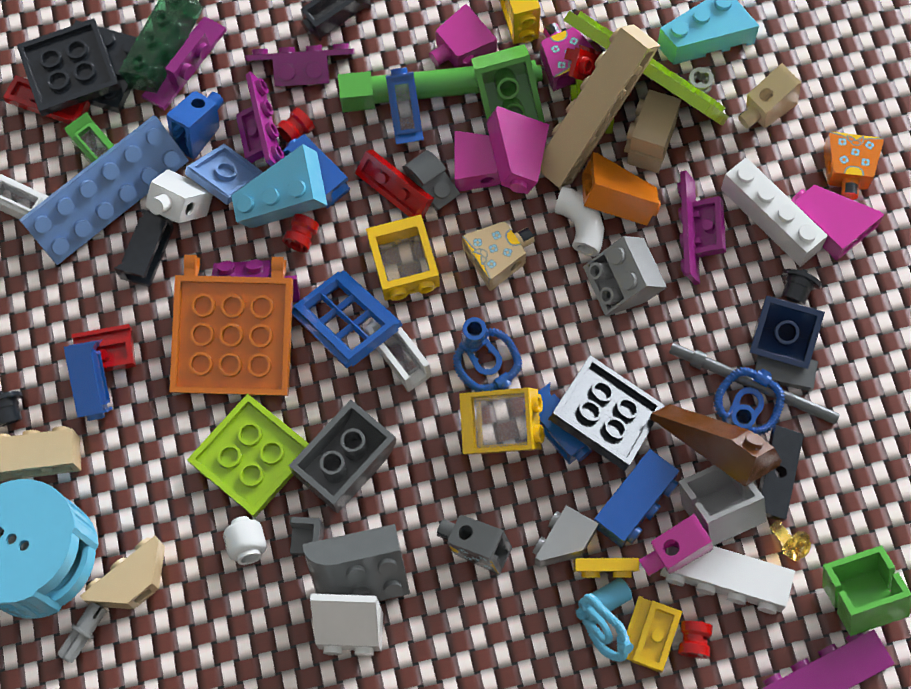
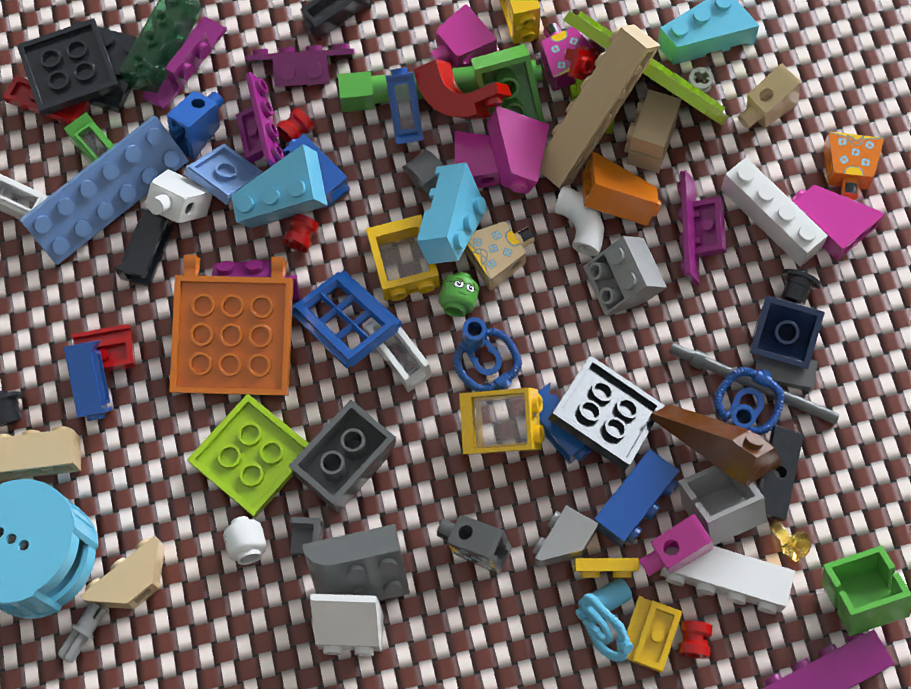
(393, 184): red plate -> none
(442, 93): none -> red arch
(452, 215): none -> medium azure wedge
(458, 294): none -> bright green head

